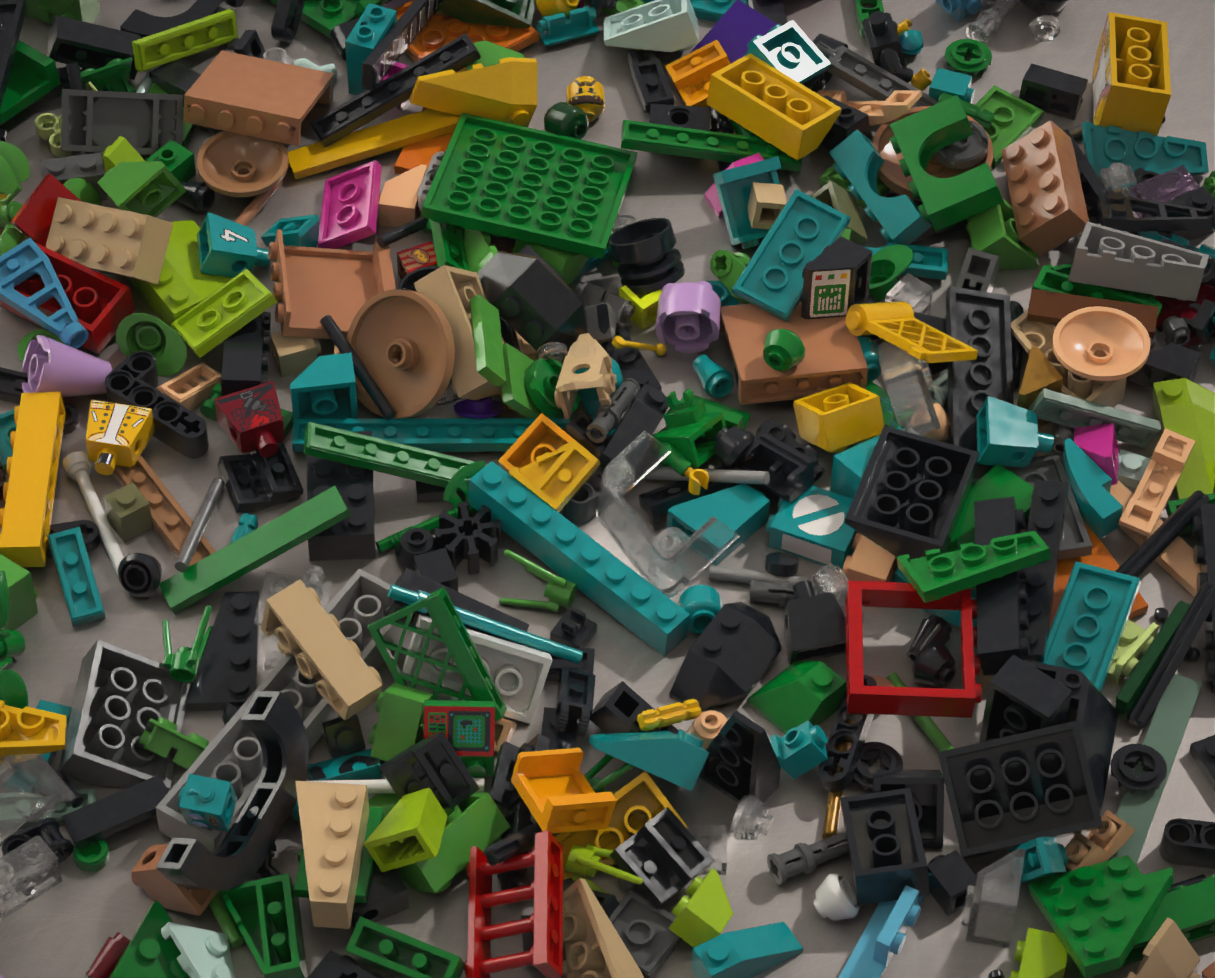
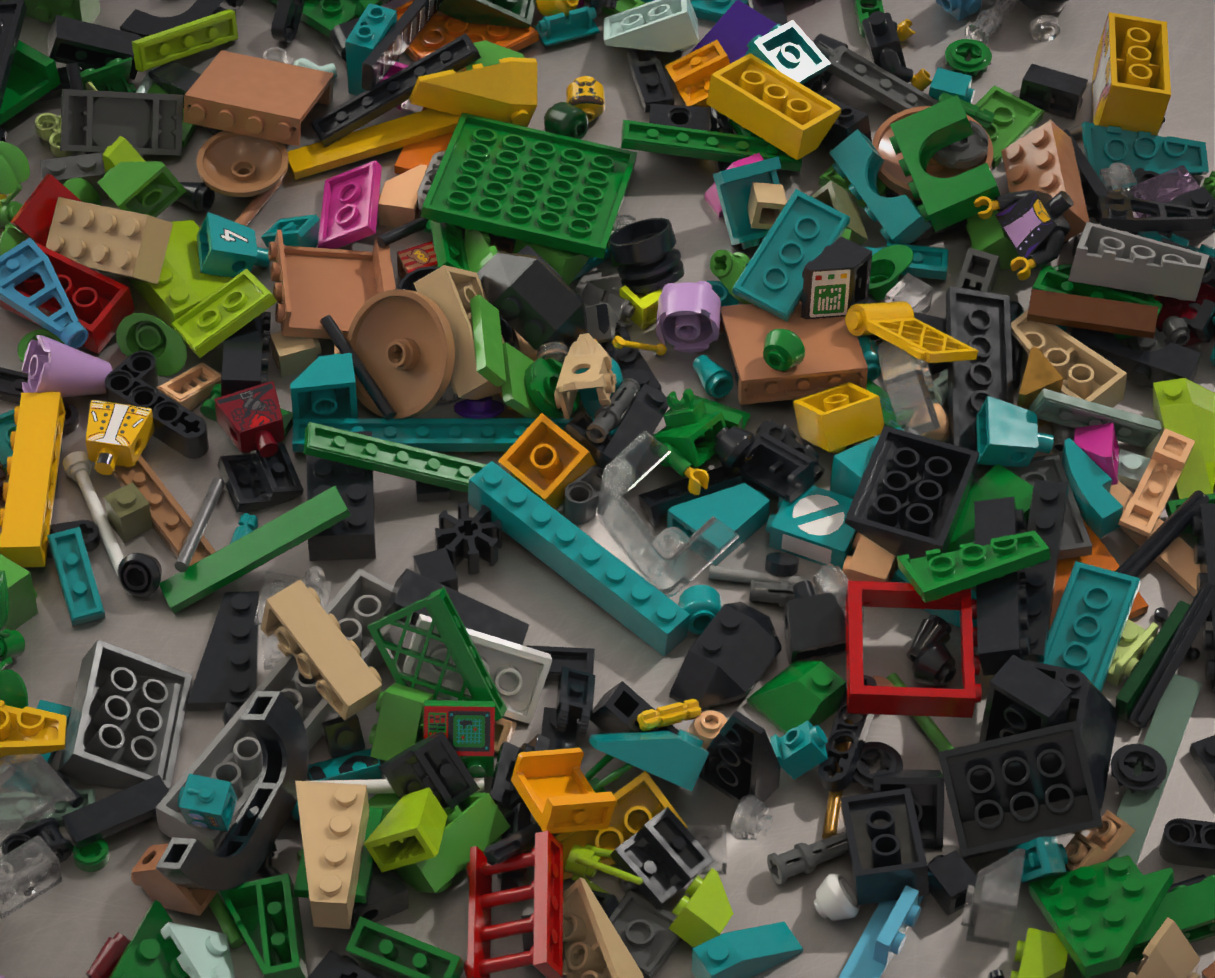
(166, 737): bright green hinge -> none
(177, 159): green brick -> none
(186, 660): green plant -> none
(248, 44): black tile -> none
(413, 543): black cone -> none
(449, 495): green piece -> none
(494, 627): teal bar -> none
(557, 474): yellow wing -> none
(558, 590): bright green plant -> none
(573, 629): black tile -> none
(715, 475): light grey bar -> none
(879, 111): light nougat slope -> none
(911, 42): teal hinge -> none
(1032, 224): none -> torso
(1101, 343): light nougat dish -> none

